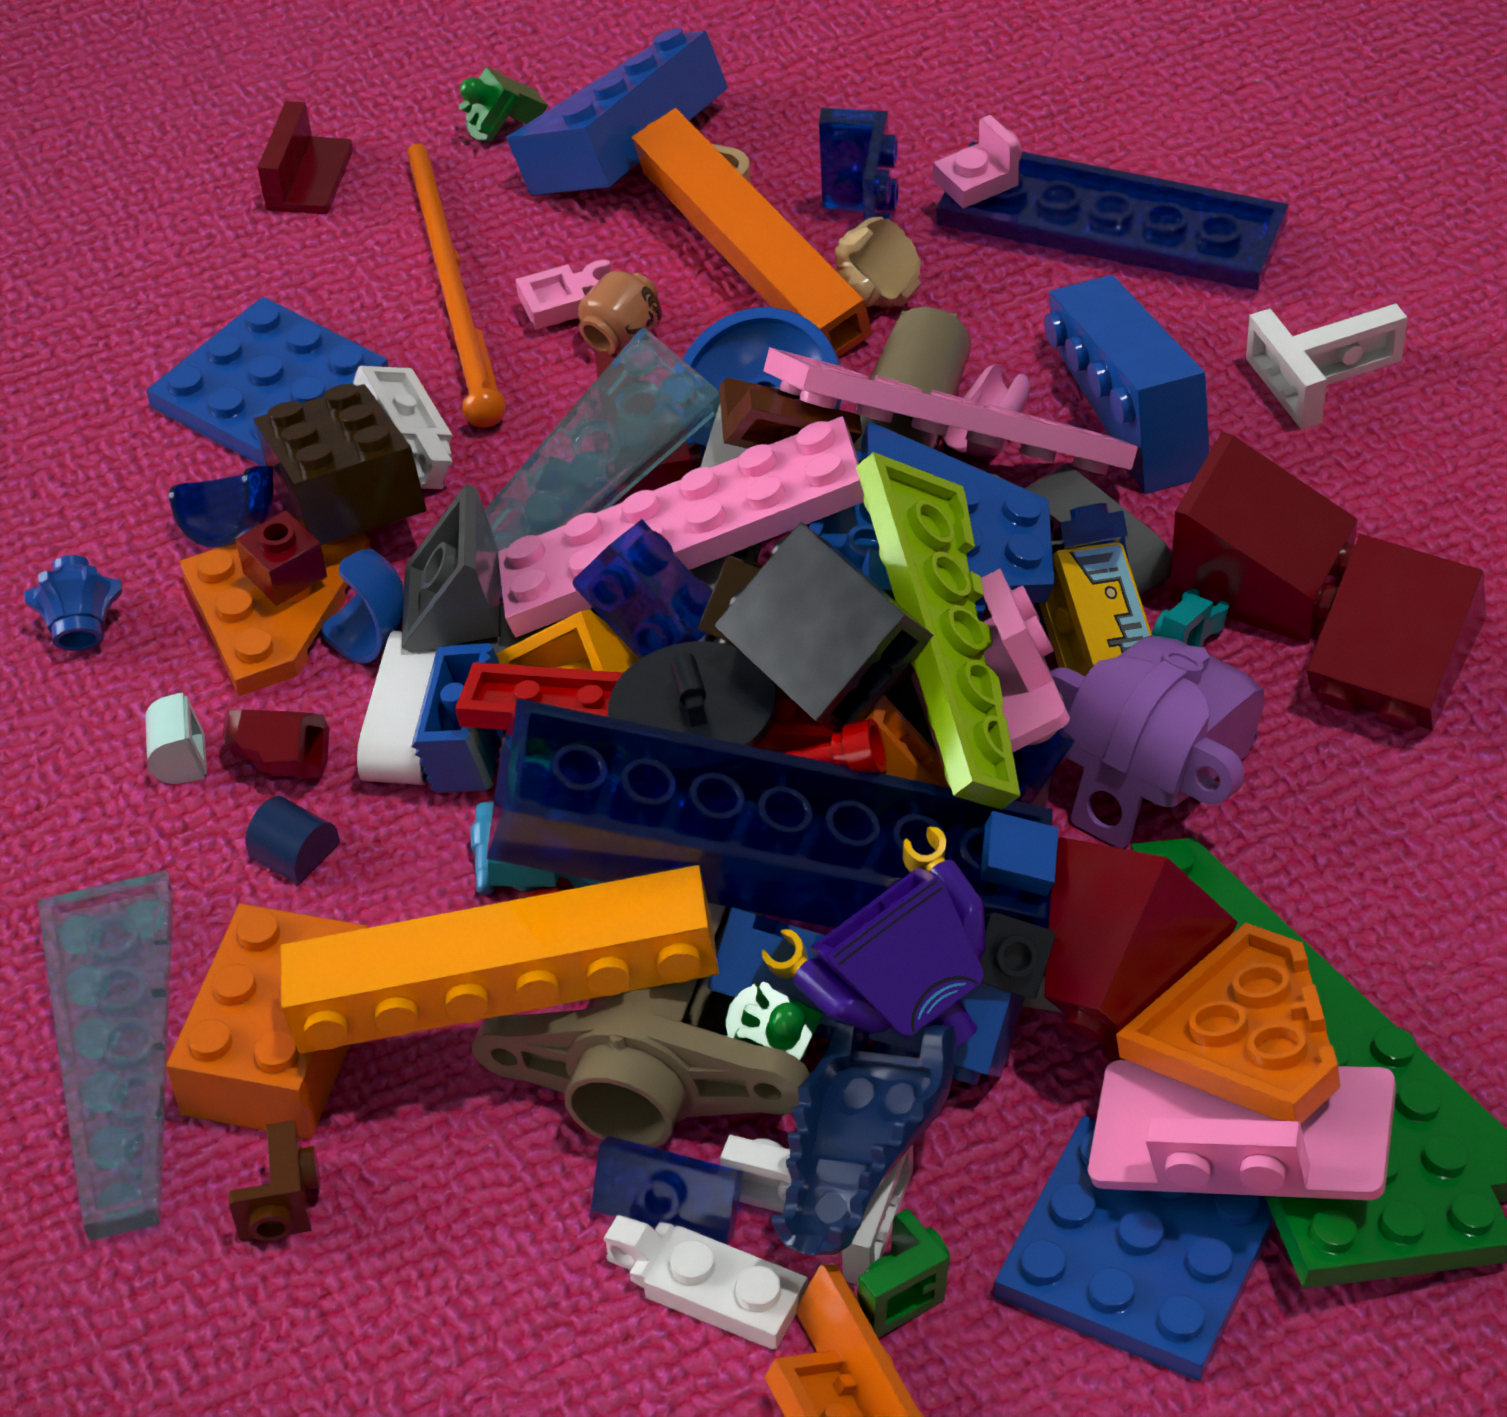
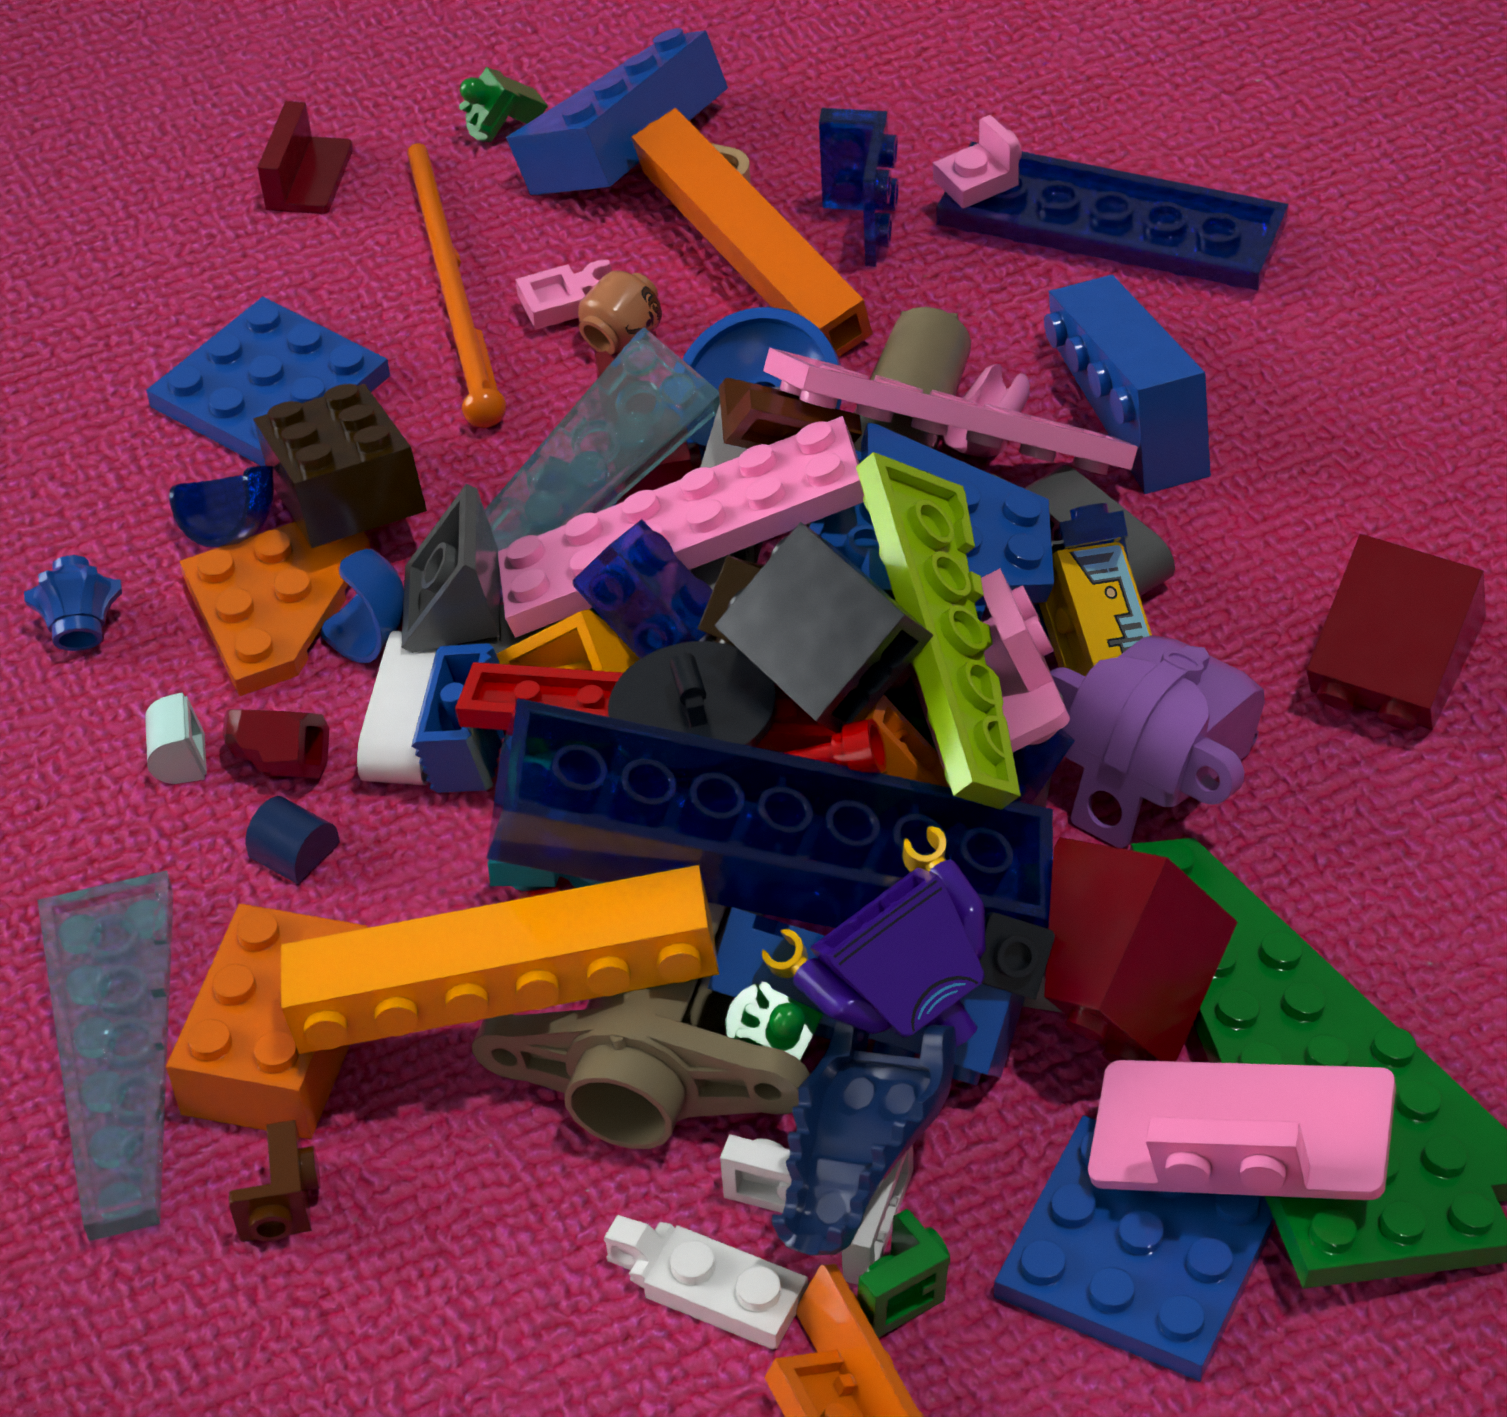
(281, 557): dark red plate -> none
(414, 416): white hinge -> none
(479, 845): dark azure piece -> none
(666, 1188): clear blue plate -> none
(879, 263): tan hair -> none
(1019, 853): blue tile -> none
(1192, 619): teal plate -> none
(1242, 1028): orange plate -> none
(1260, 542): dark red slope -> none
(1305, 363): white bracket -> none

